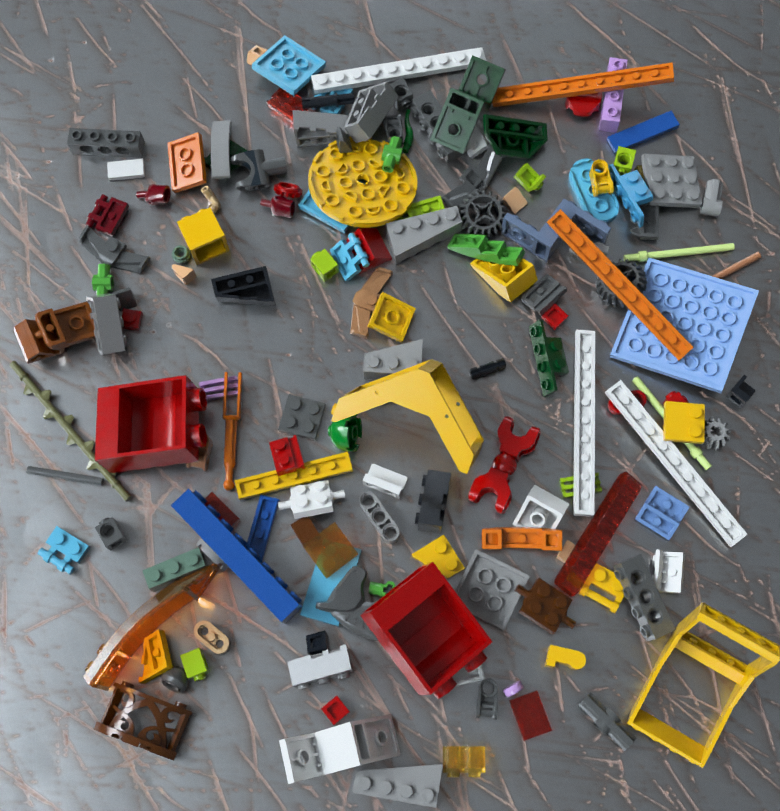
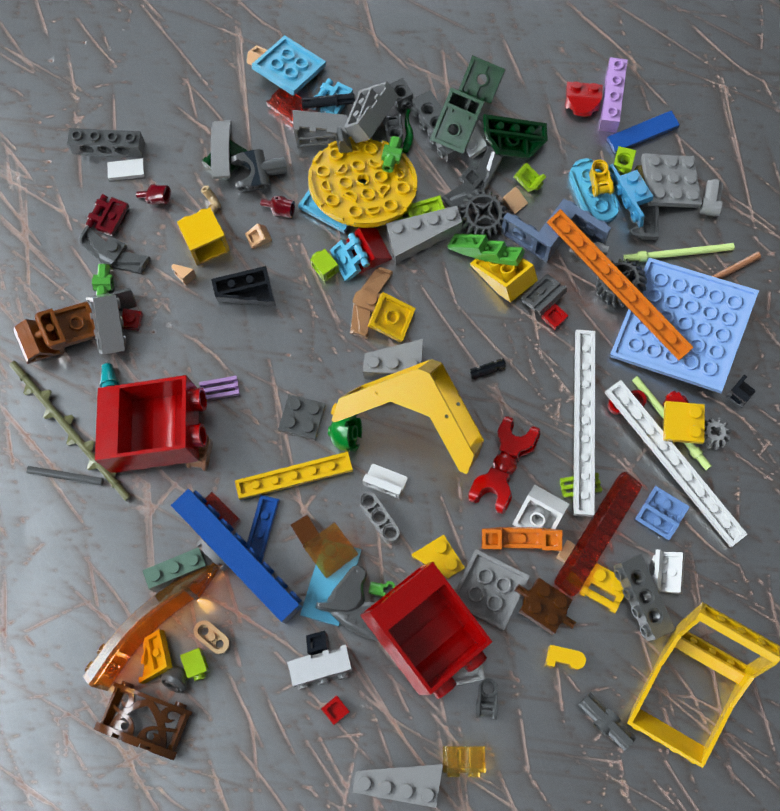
(66, 544): medium azure plate -> none
(108, 376): none -> teal cone
(116, 539): dark grey brick -> none
(178, 250): sand green plate -> none
(186, 162): orange plate -> none
(230, 432): orange piece -> none
(258, 236): none -> light nougat slope
(286, 455): red plate -> none
(288, 190): red gear -> none
(311, 499): white plate -> none
(339, 748): white bracket -> none
(394, 71): white plate -> none
(433, 501): black wedge -> none
(513, 688): lavender tile -> none
(530, 715): clear red plate -> none
(549, 357): dark green bracket -> none
(584, 84): orange plate -> none

